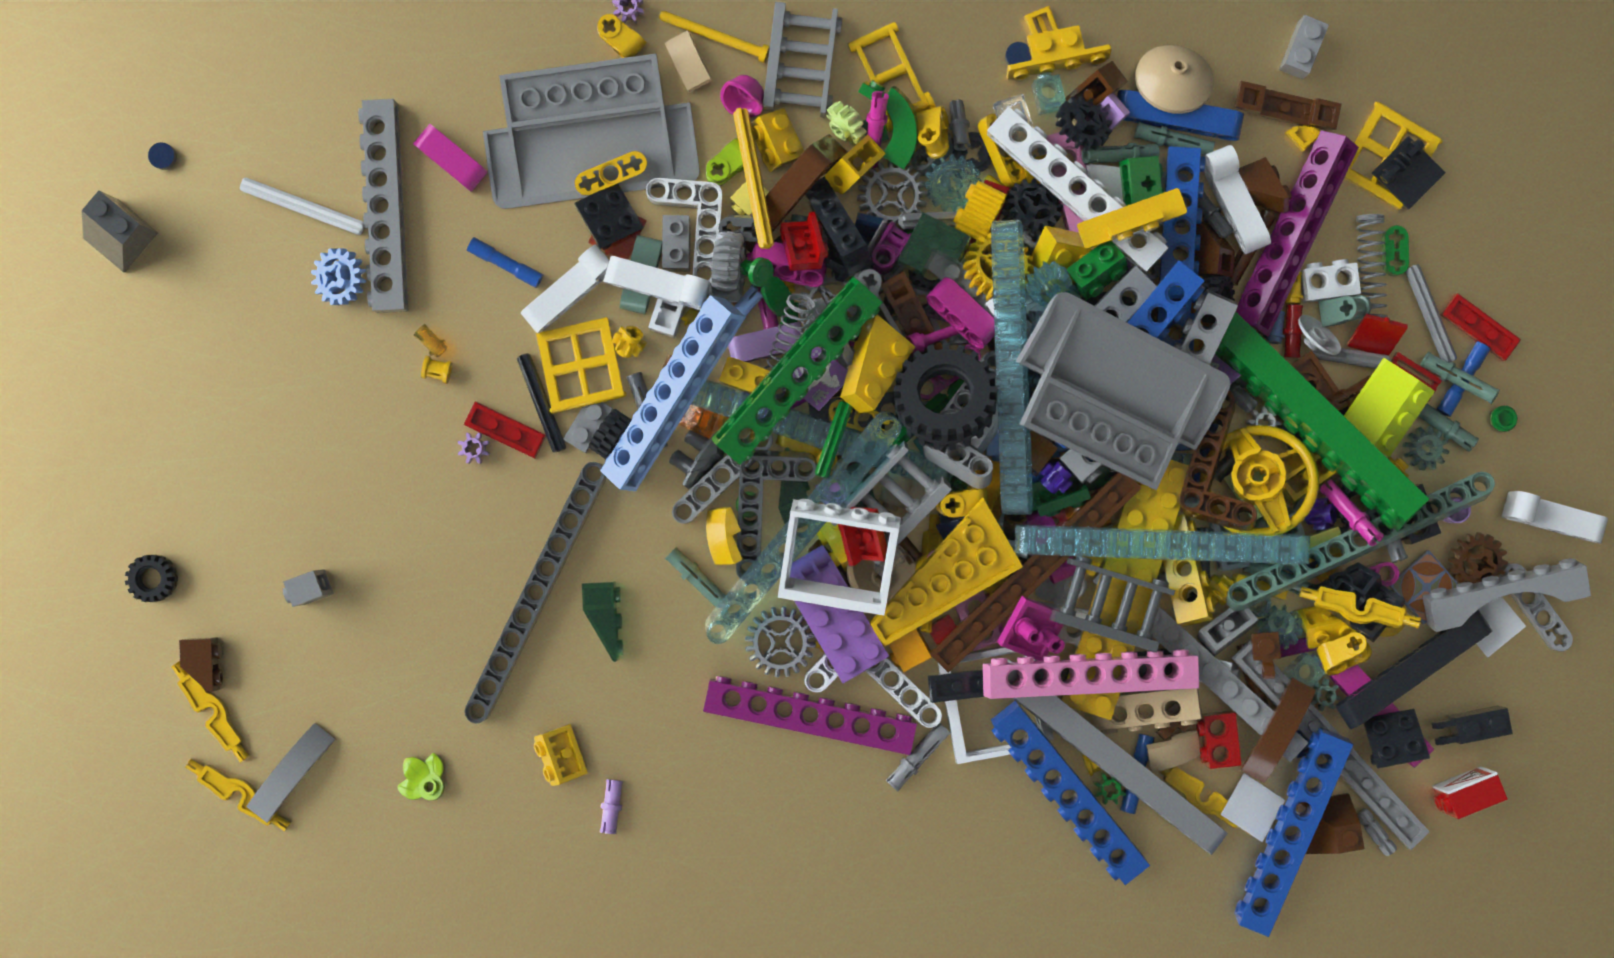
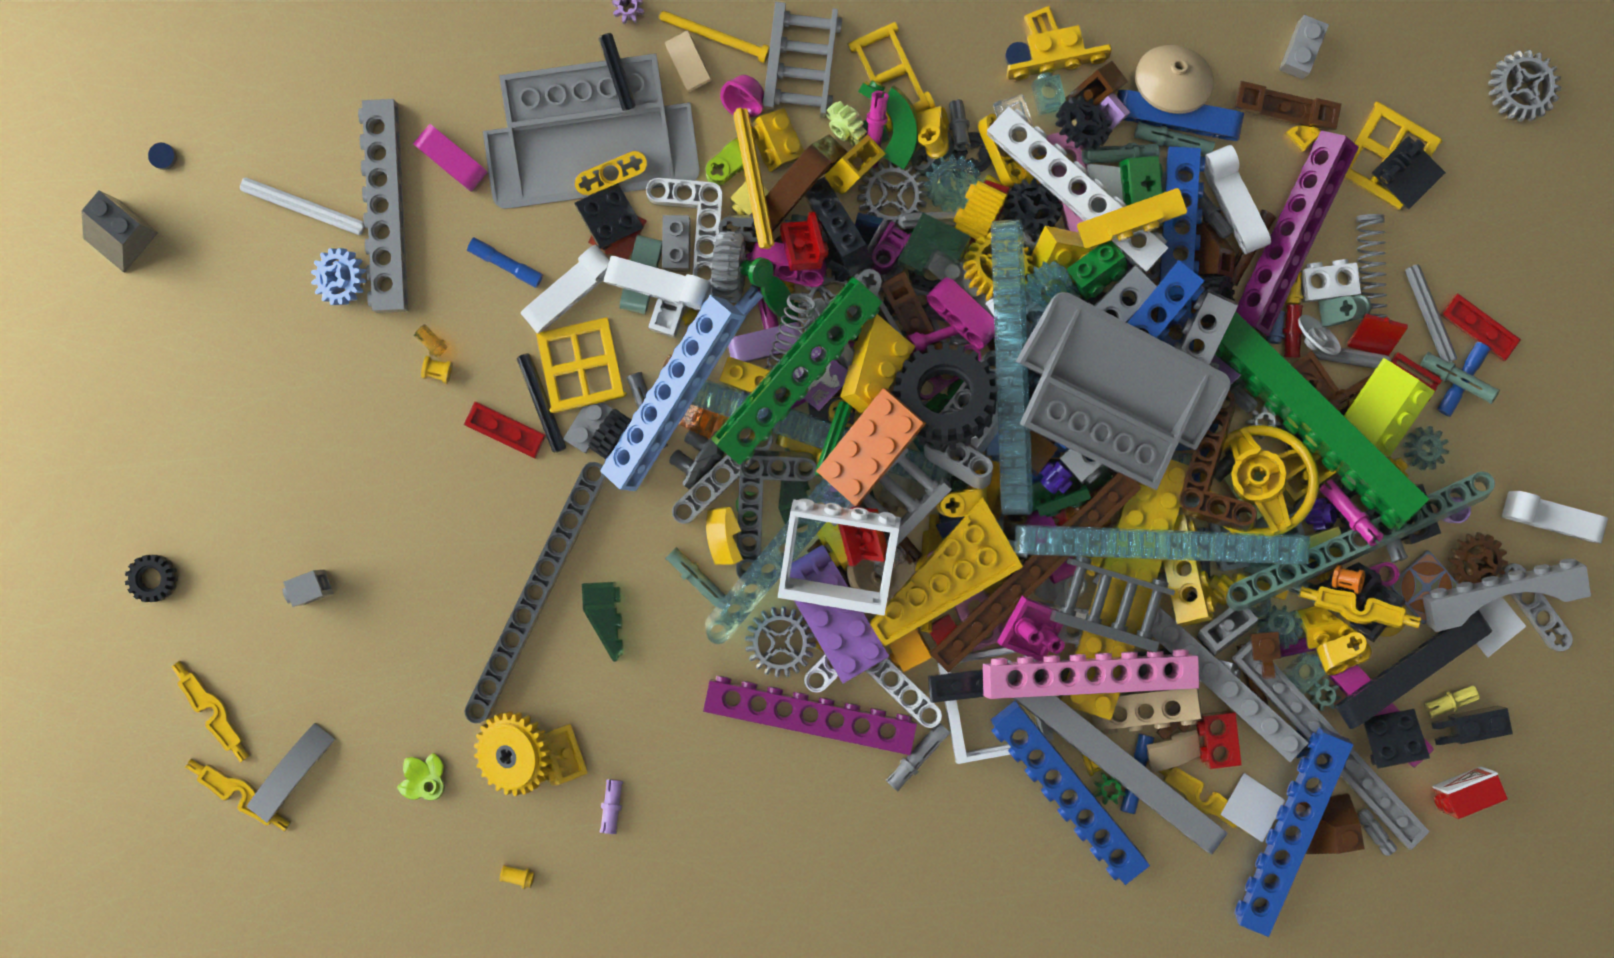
(201, 661): reddish brown slope -> none
(480, 451): lavender gear -> none
(513, 753): none -> yellow gear
(517, 876): none -> yellow pin
(617, 71): none -> black axle
(623, 40): yellow piece -> none
(629, 341): yellow gear -> none
(870, 447): none -> orange plate
(1264, 185): reddish brown slope -> none
(1279, 730): reddish brown slope -> none
(1348, 579): none -> orange bush
(1401, 250): green beam -> none
(1450, 429): sand green pin -> none
(1453, 701): none -> light yellow axle
(1503, 418): green plate -> none
(1520, 76): none -> light grey gear

